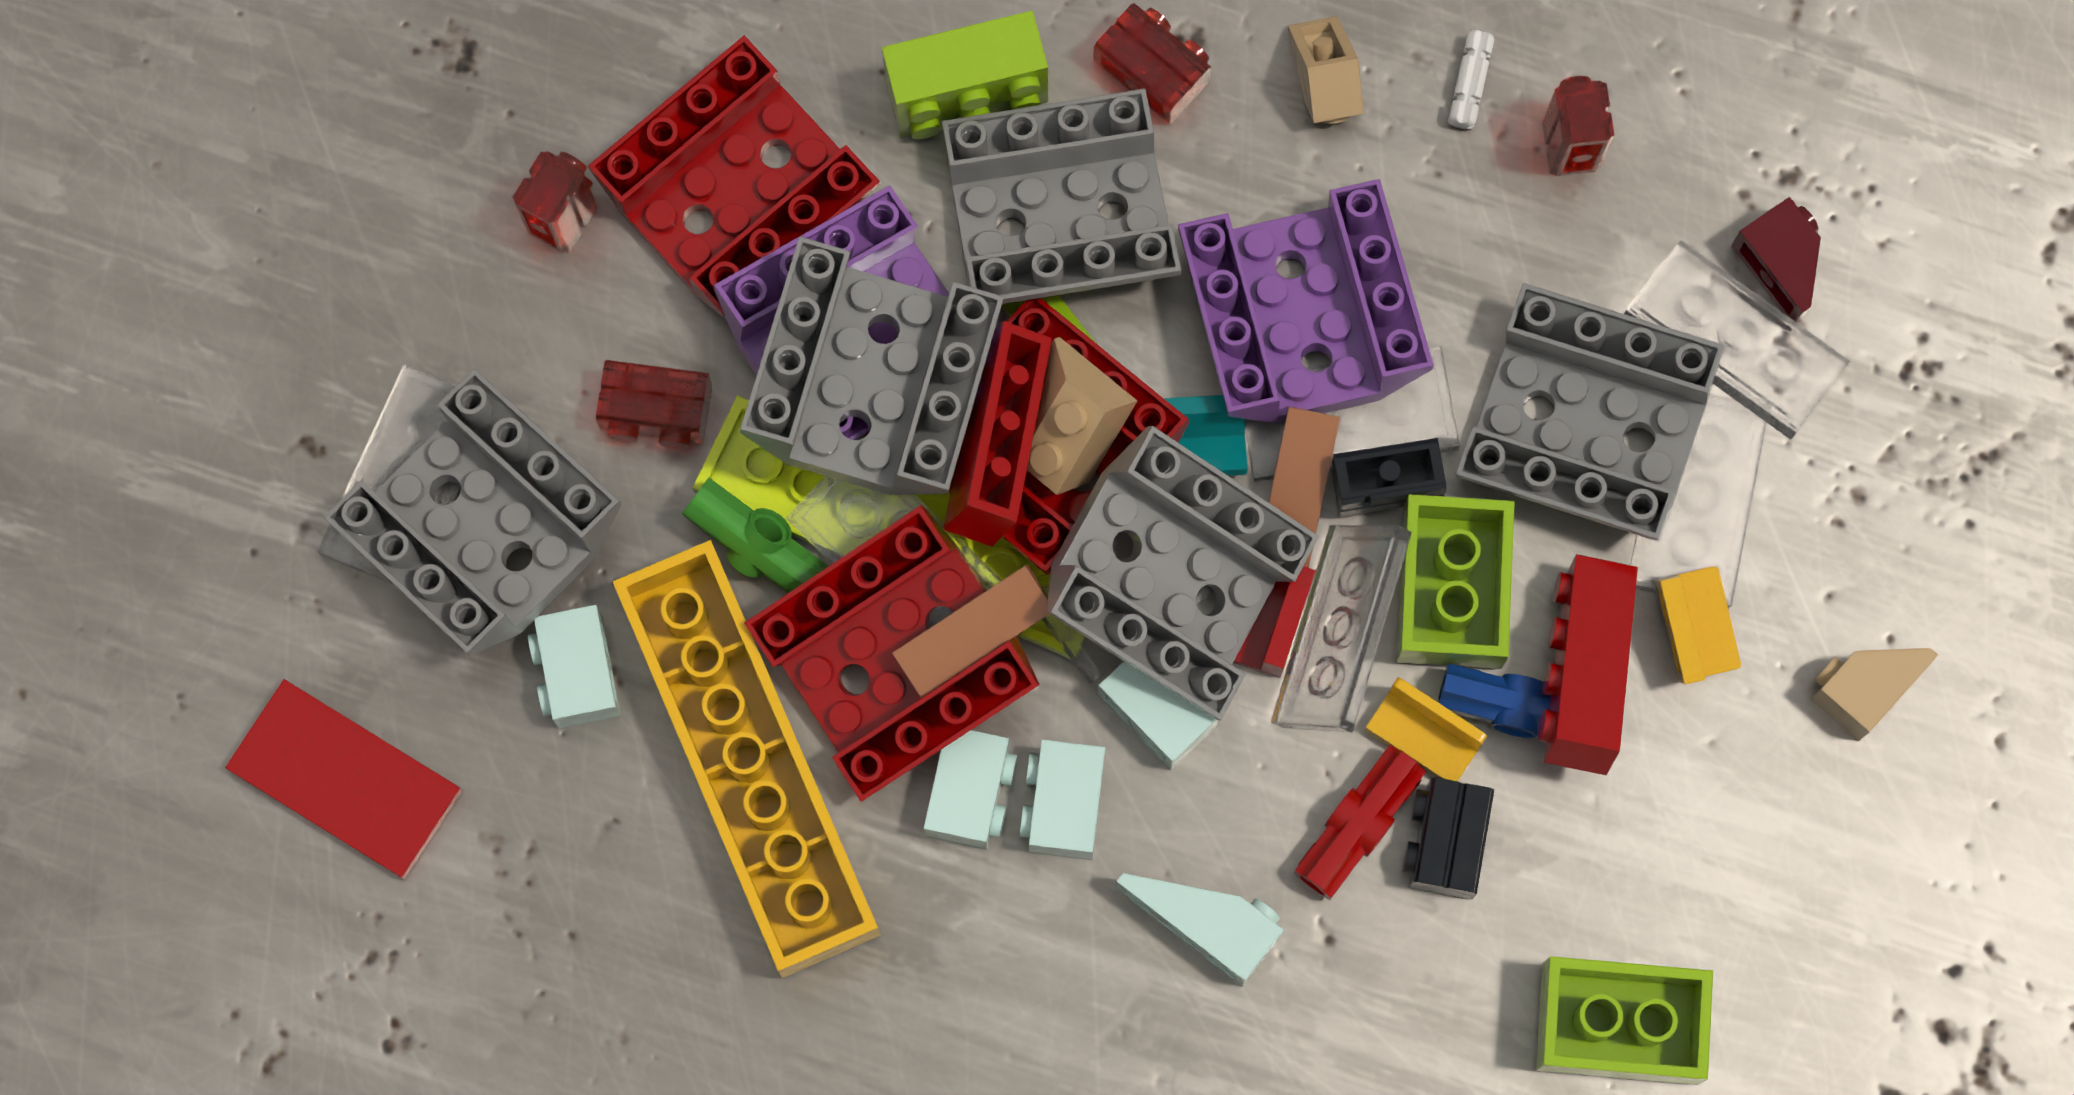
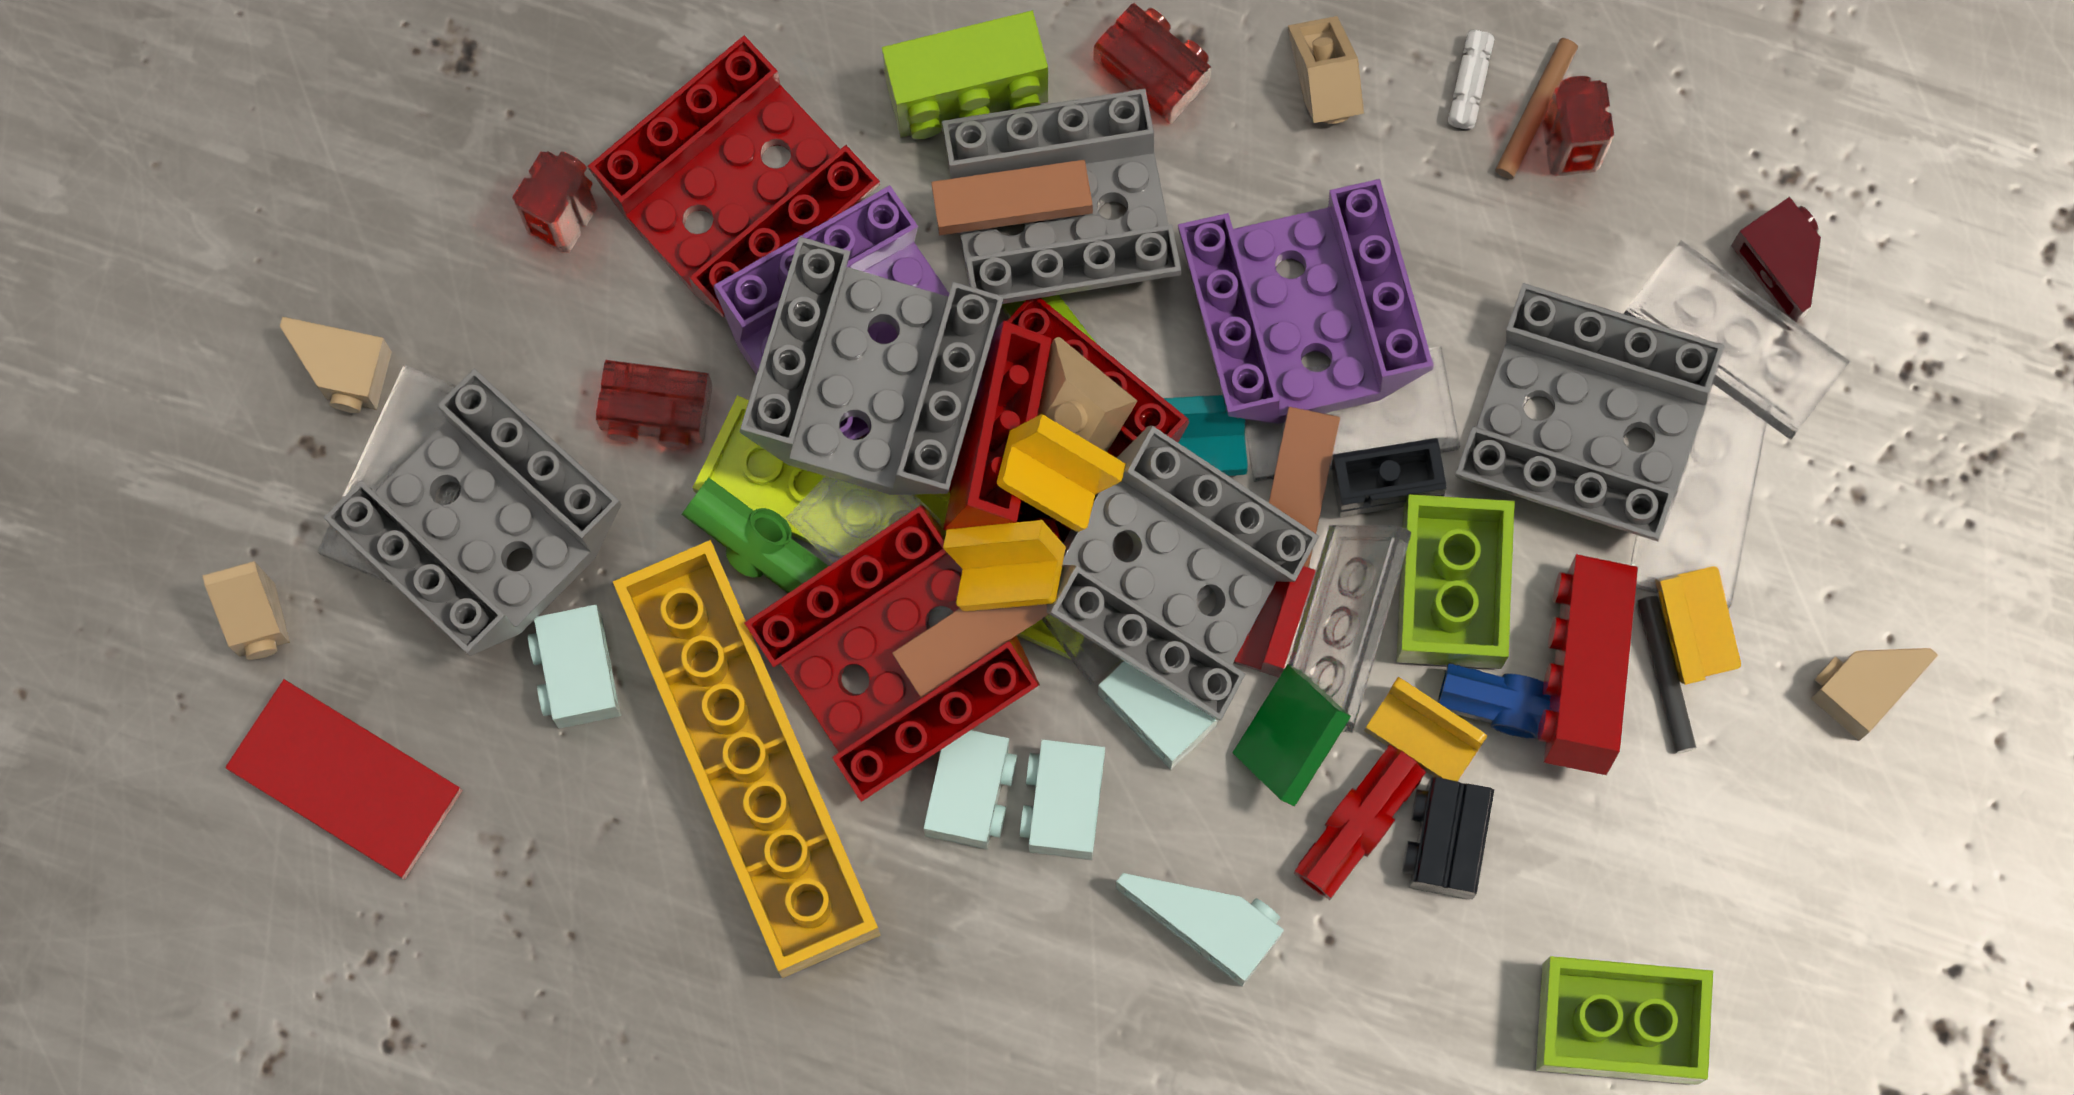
(247, 610): none -> tan slope
(342, 362): none -> tan slope
(1006, 564): none -> yellow panel
(1012, 197): none -> nougat tile
(1057, 470): none -> yellow panel
(1291, 735): none -> green tile
(1536, 108): none -> medium nougat bar
(1667, 674): none -> dark grey bar

